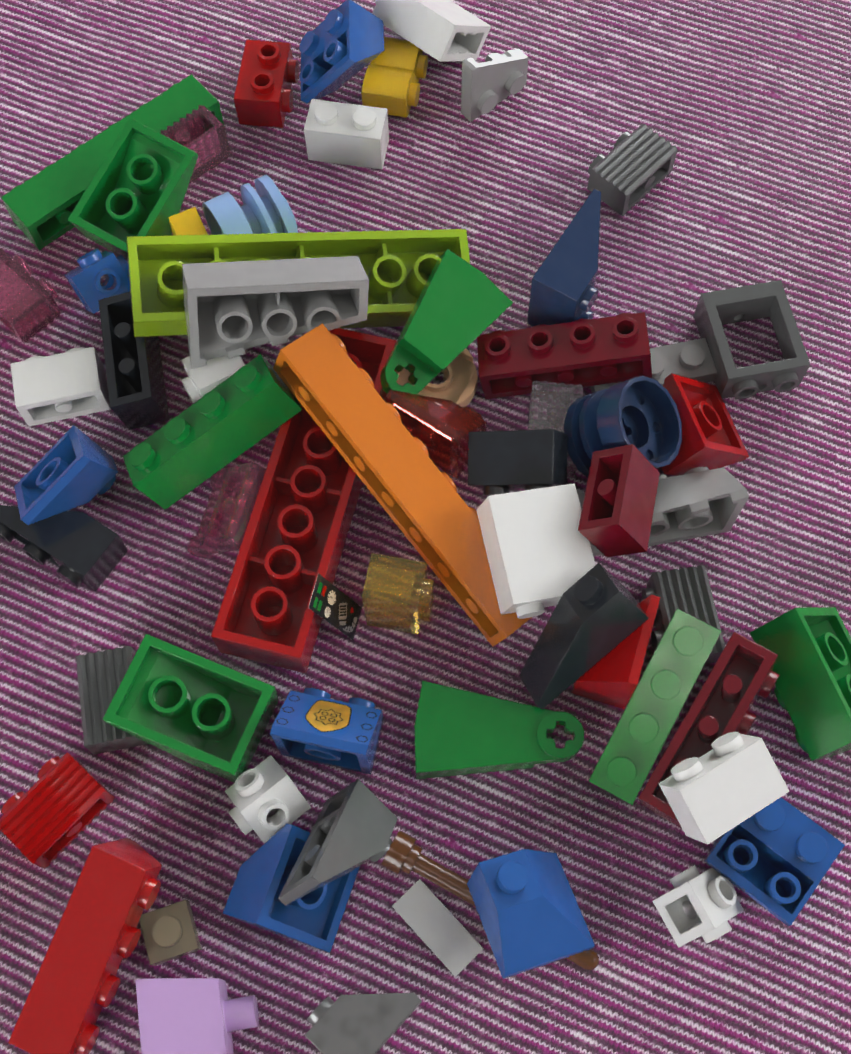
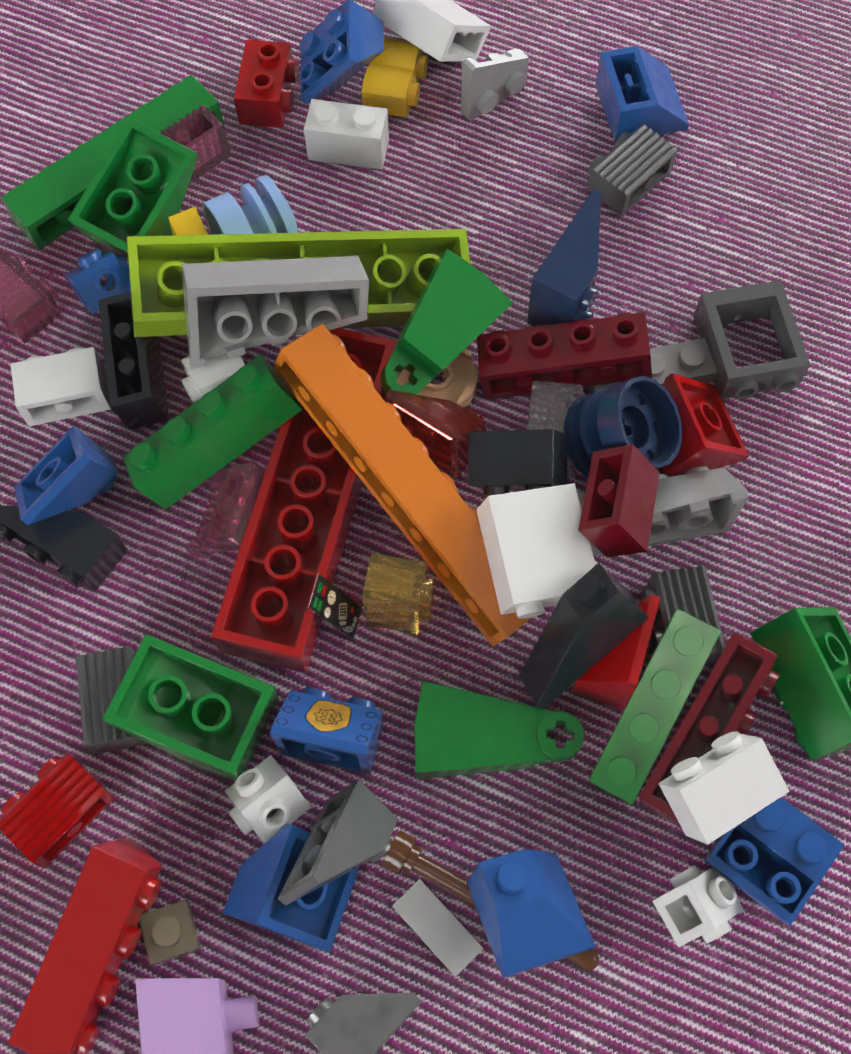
(637, 92): none -> blue slope

